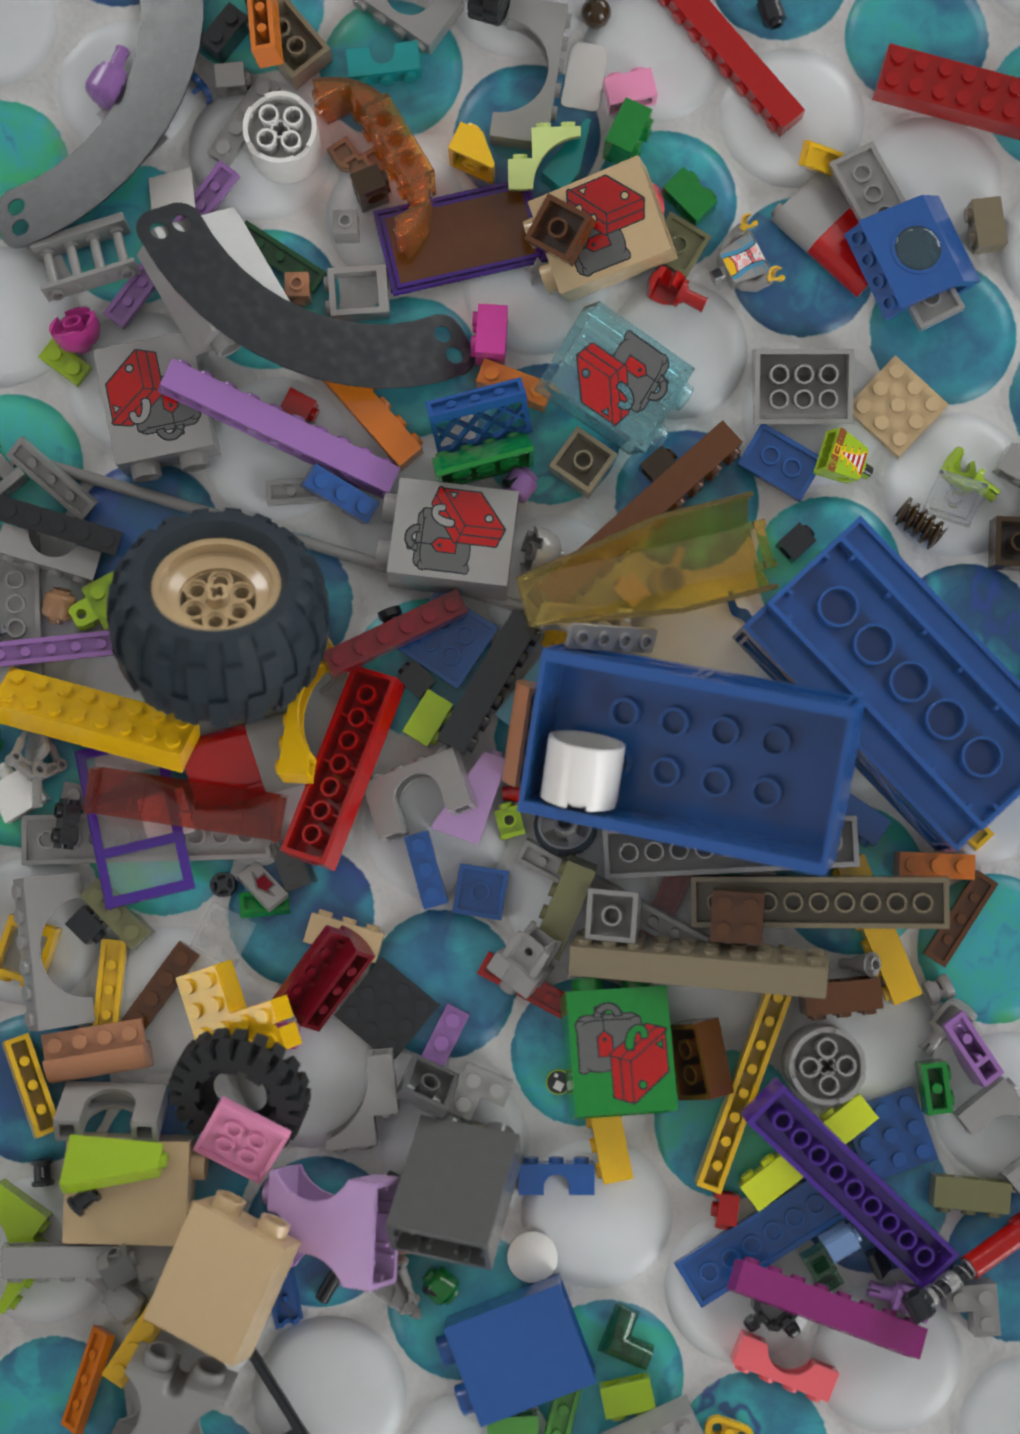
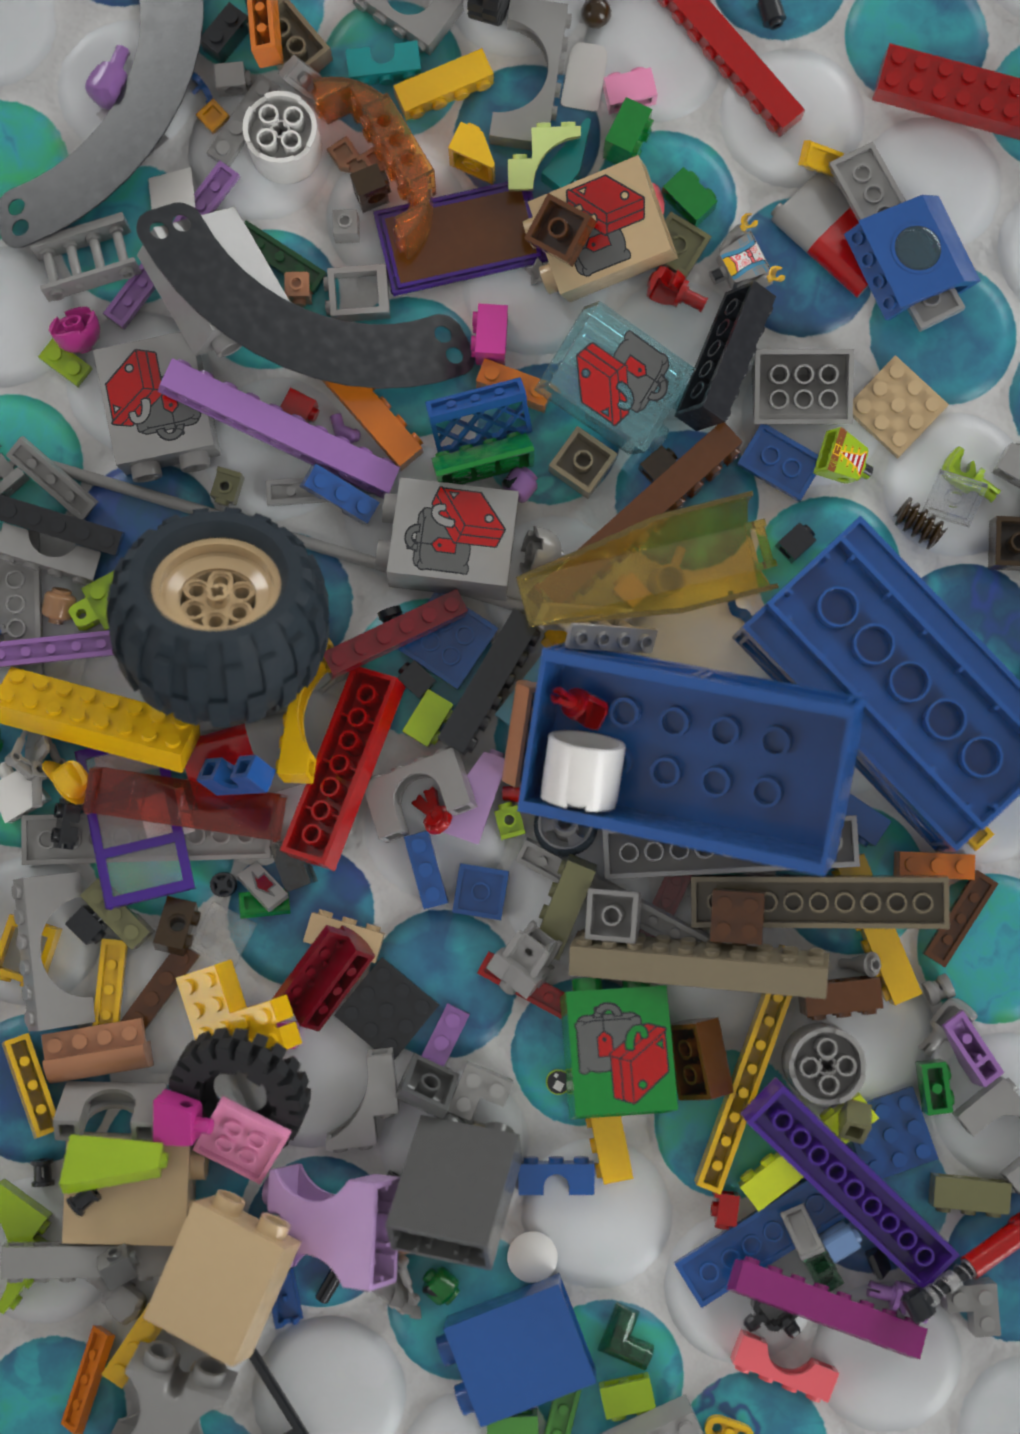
(69, 779): none -> yellow piece
(176, 911): none -> dark brown brick
(178, 1119): none -> dark pink torso
(213, 116): none -> light orange tile
(235, 481): none -> olive brick
(245, 777): none -> blue arch
(299, 75): none -> light grey hinge
(341, 430): none -> medium lavender arm
(437, 817): none -> red piece
(444, 84): none -> yellow brick
(581, 706): none -> red piece
(725, 356): none -> black brick
(802, 1232): none -> light grey tile
(855, 1121): none -> olive brick
(986, 225): dark tan brick -> none

